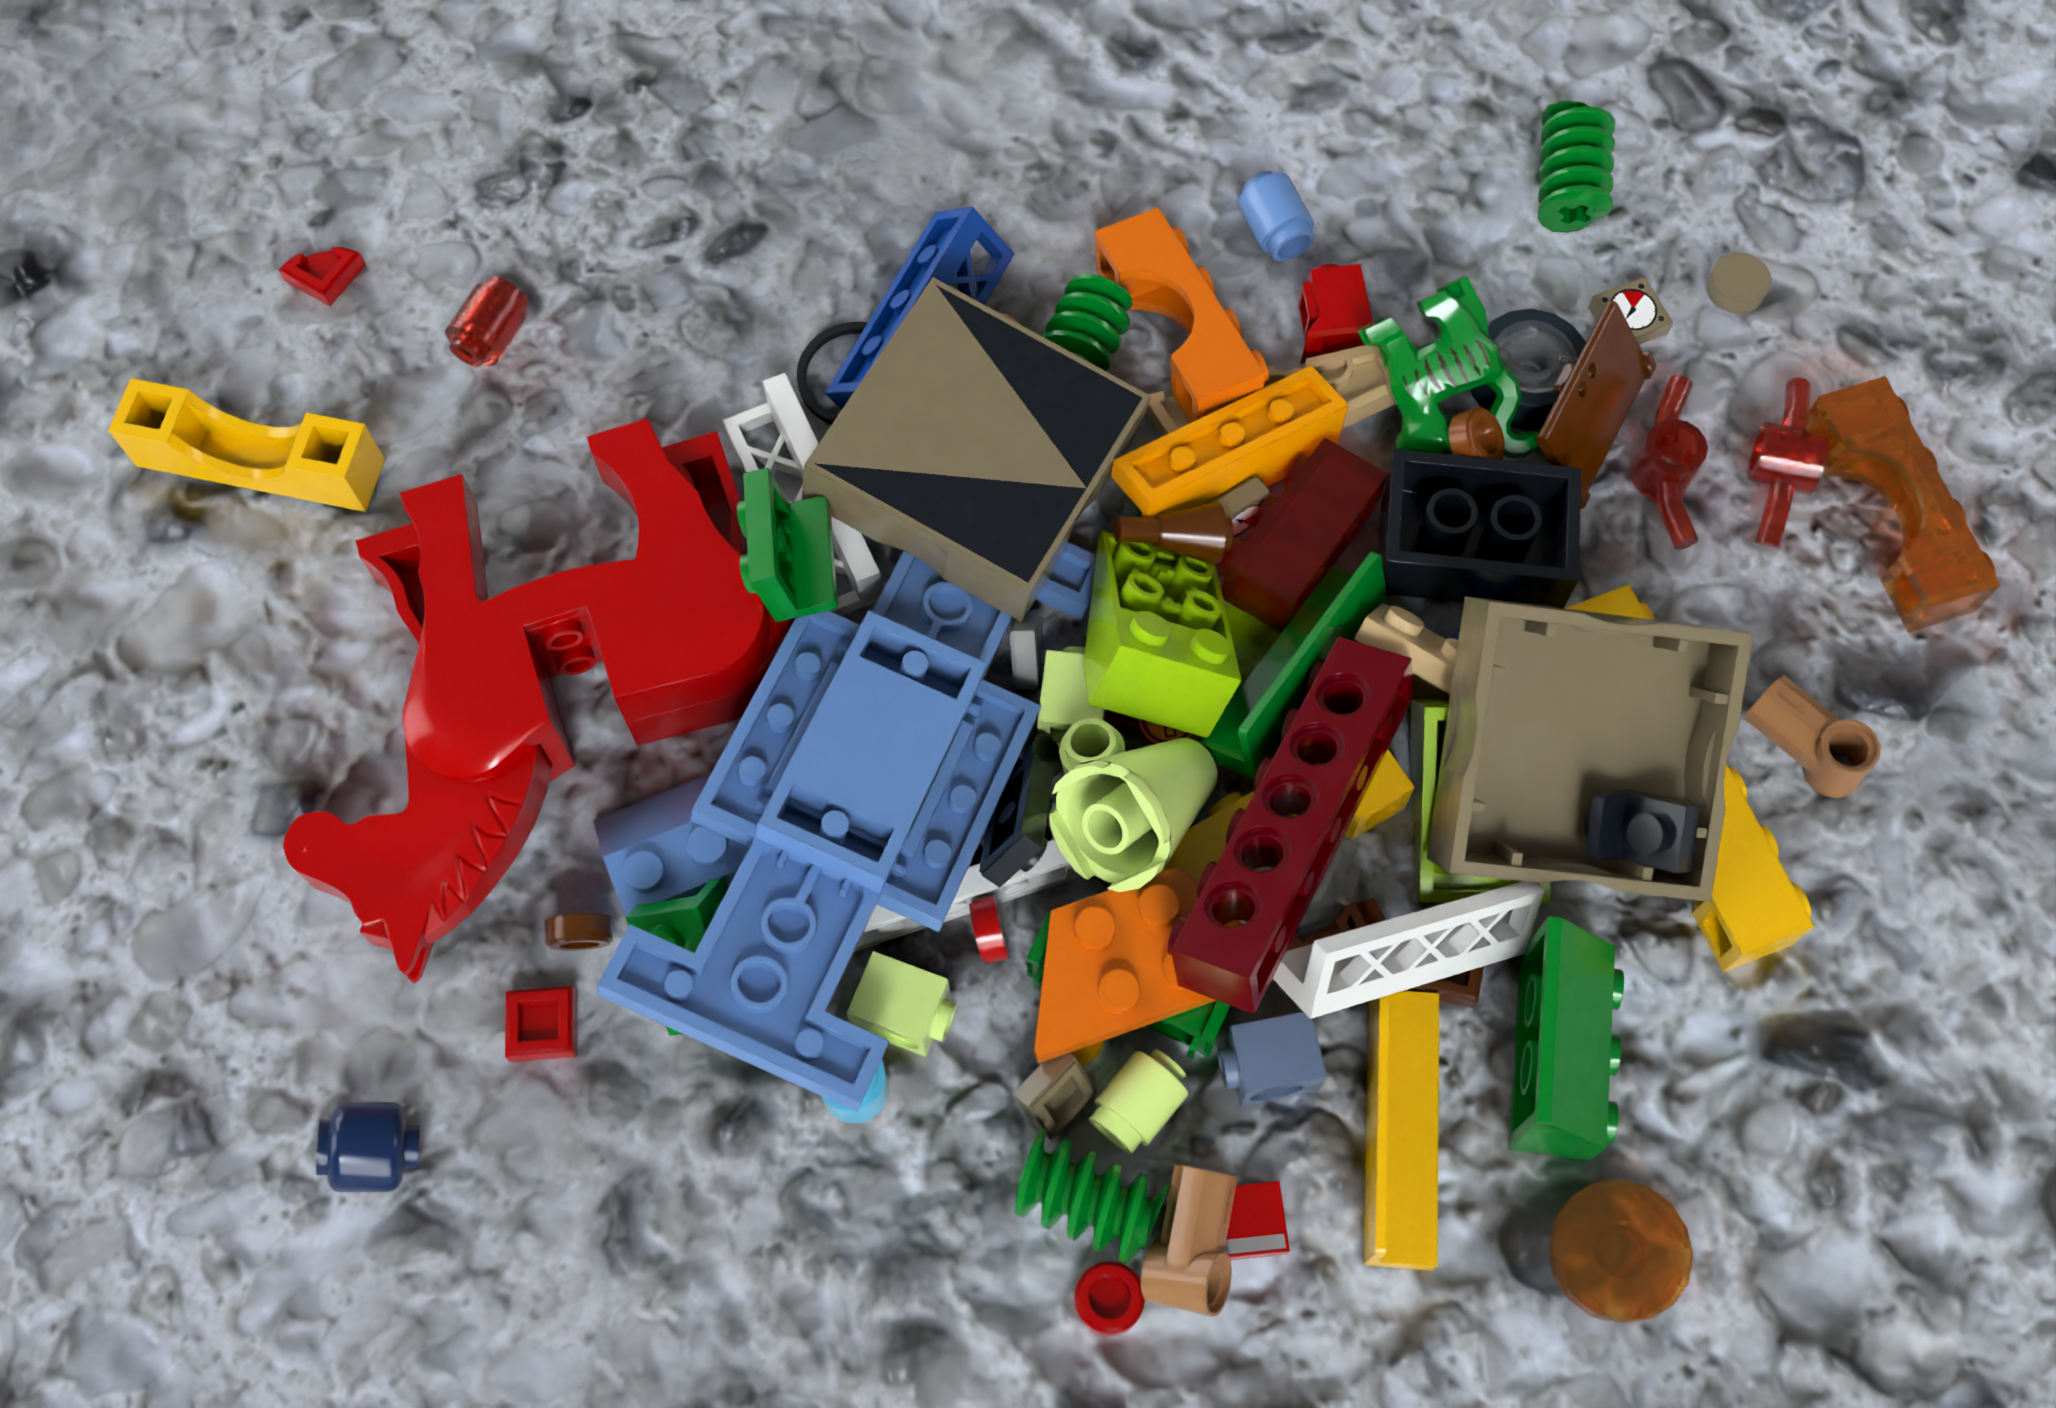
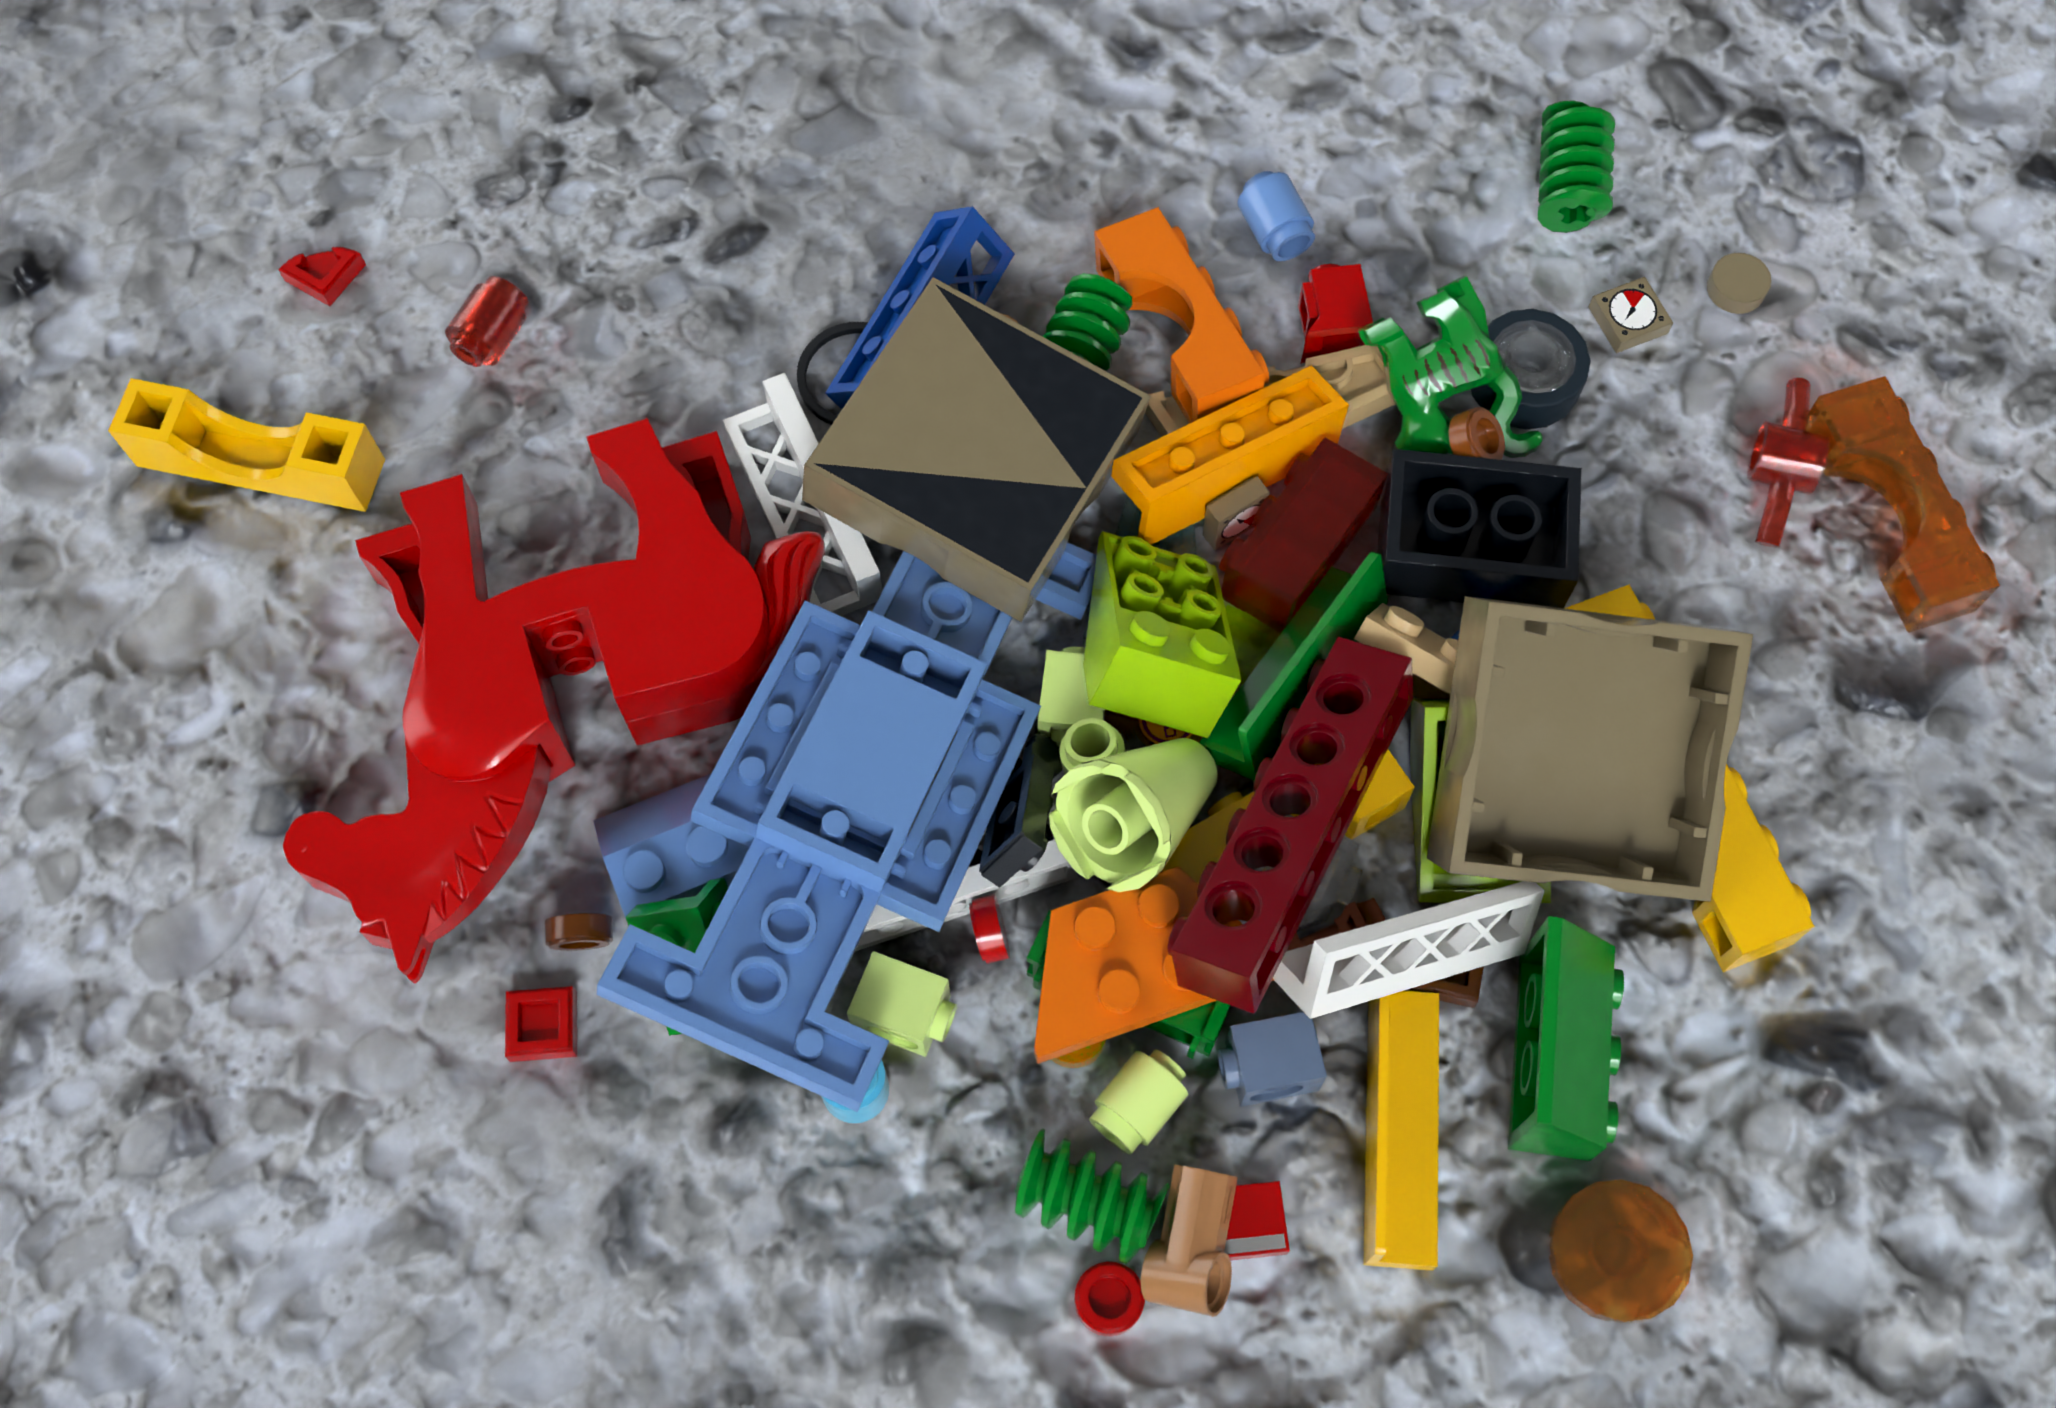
(366, 1147): dark blue head -> none
(788, 549): green bracket -> none
(1027, 650): light grey tile -> none
(1054, 1094): dark tan tile -> none
(1193, 532): reddish brown cone -> none
(1595, 397): reddish brown door -> none
(1642, 829): black bracket -> none
(1668, 481): clear red piece -> none
(1809, 735): medium nougat piece -> none

